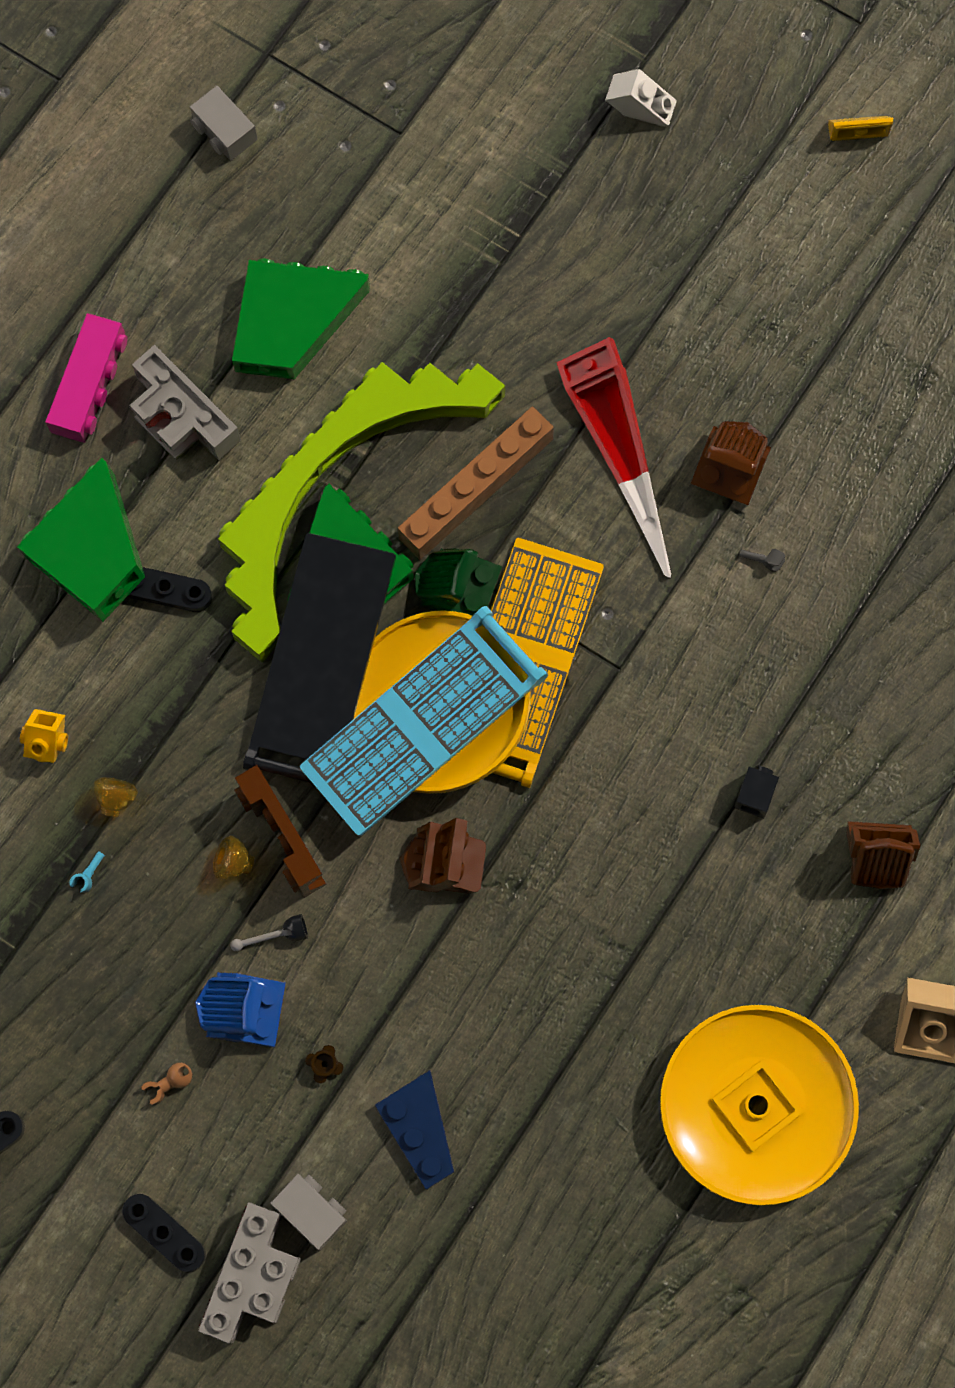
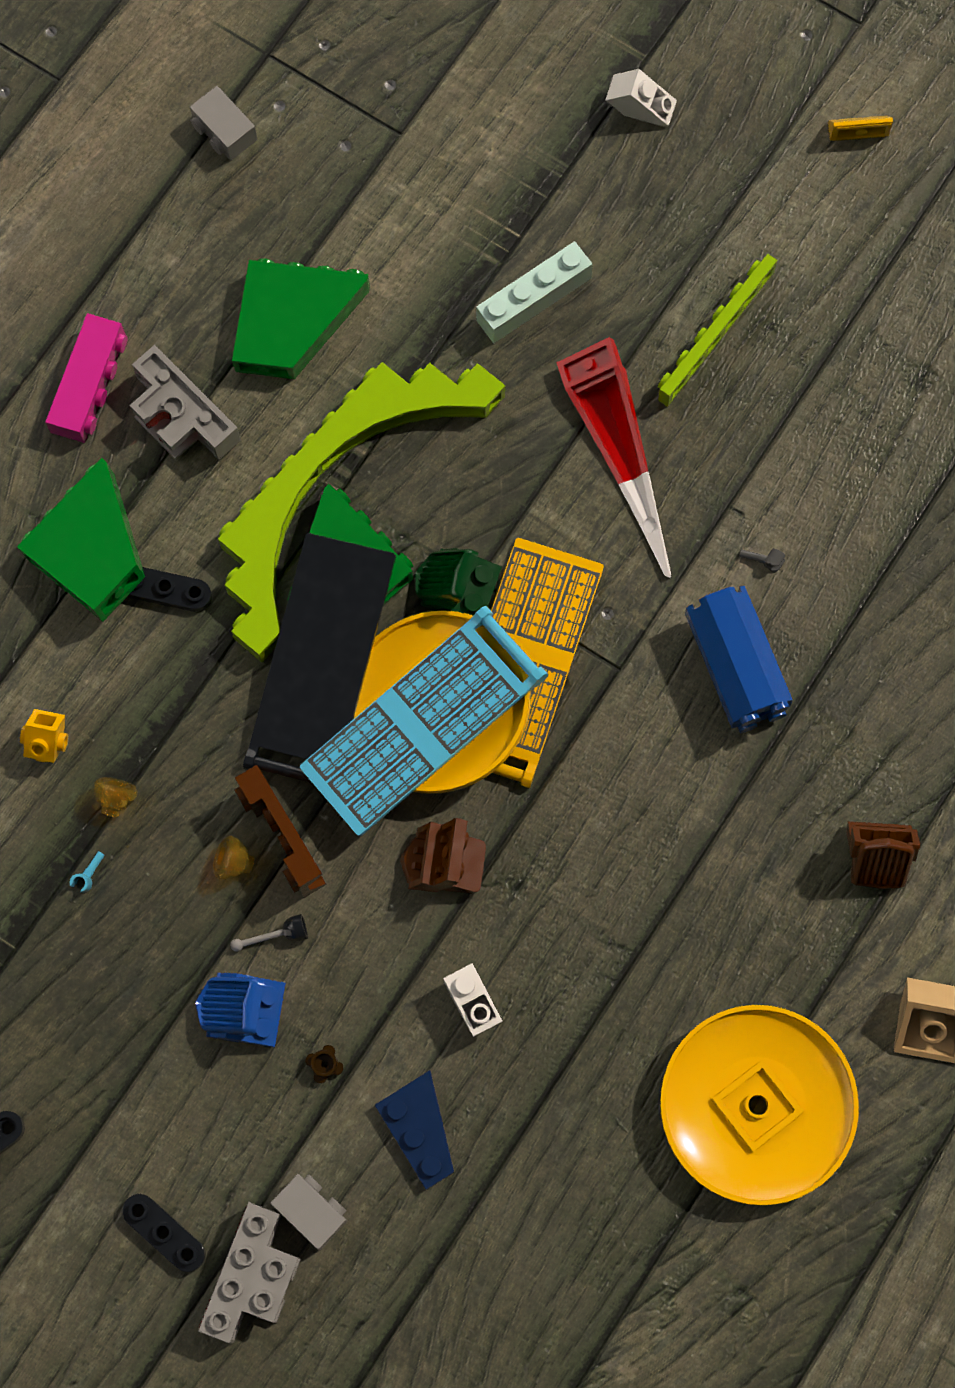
(174, 1078): medium nougat arm -> none
(472, 1000): none -> white slope
(475, 483): medium nougat brick -> none
(534, 292): none -> light aqua brick
(723, 320): none -> lime plate
(732, 461): reddish brown piece -> none
(739, 658): none -> blue brick
(756, 791): black brick -> none

